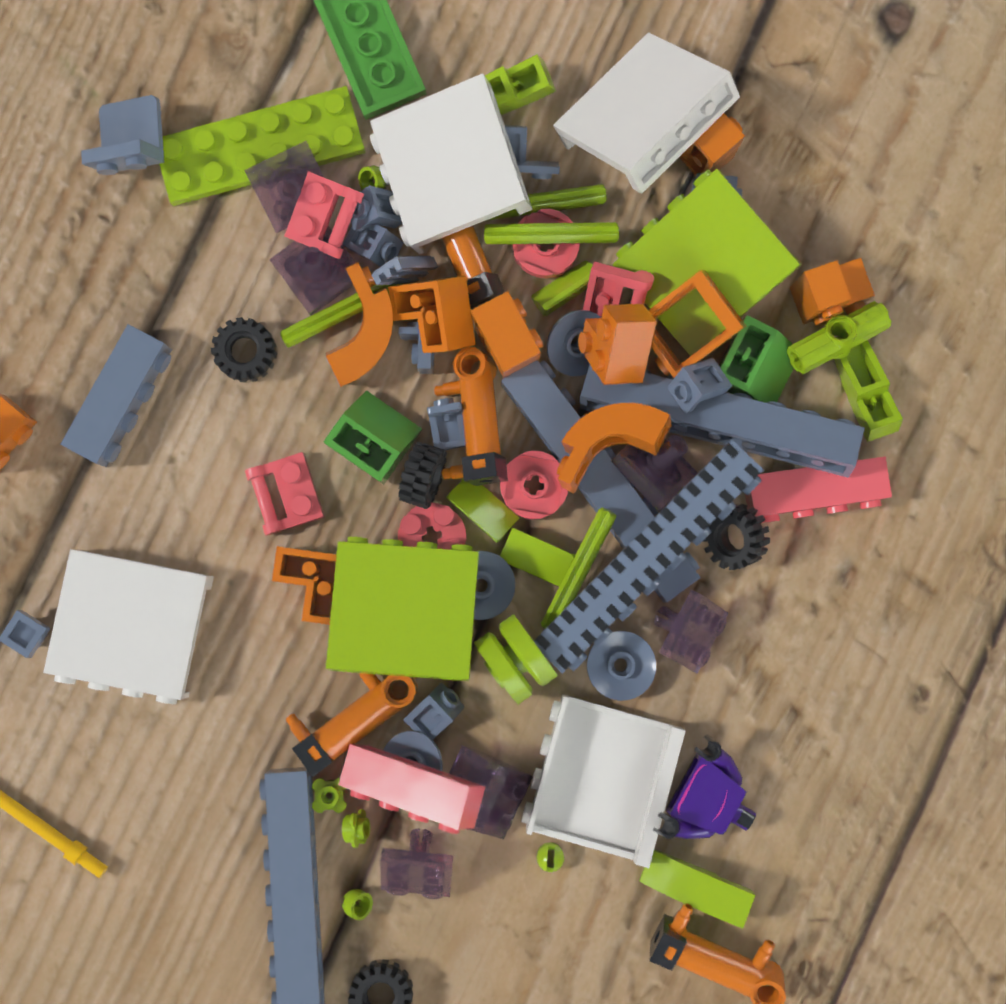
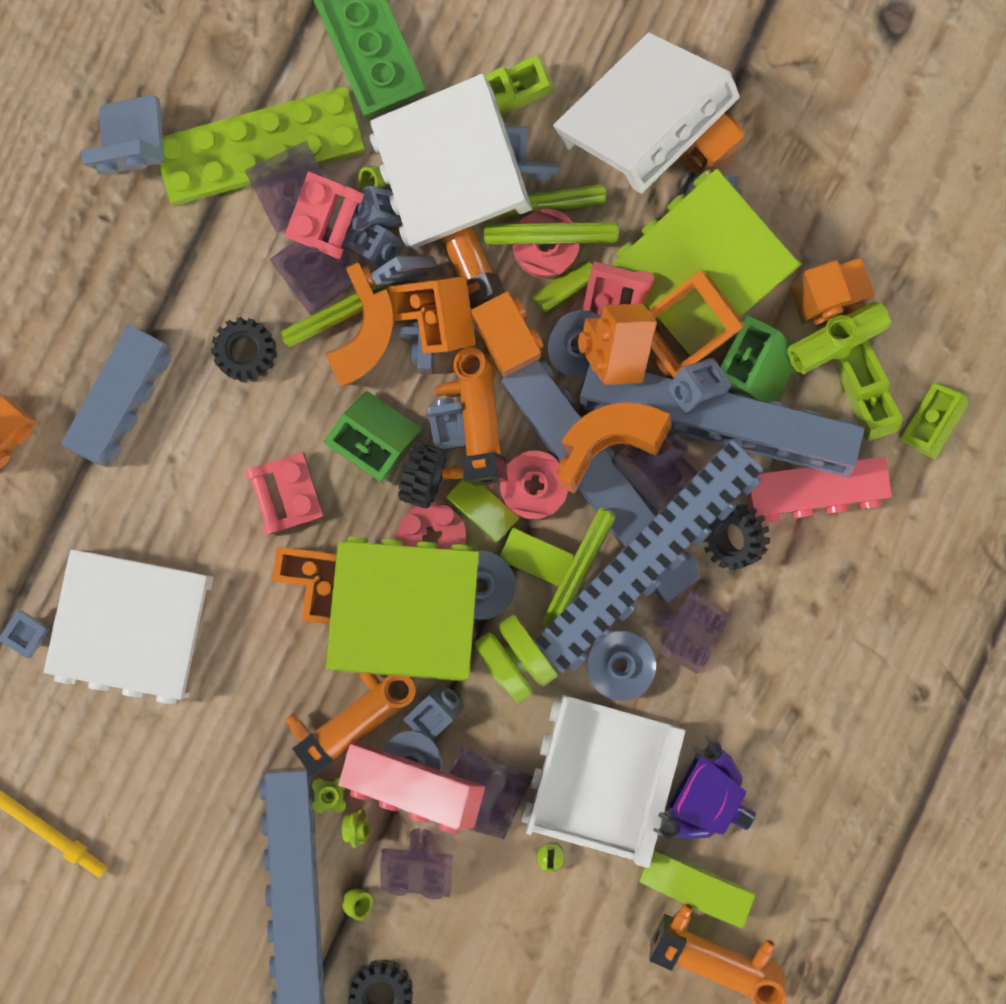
(935, 420): none -> lime slope

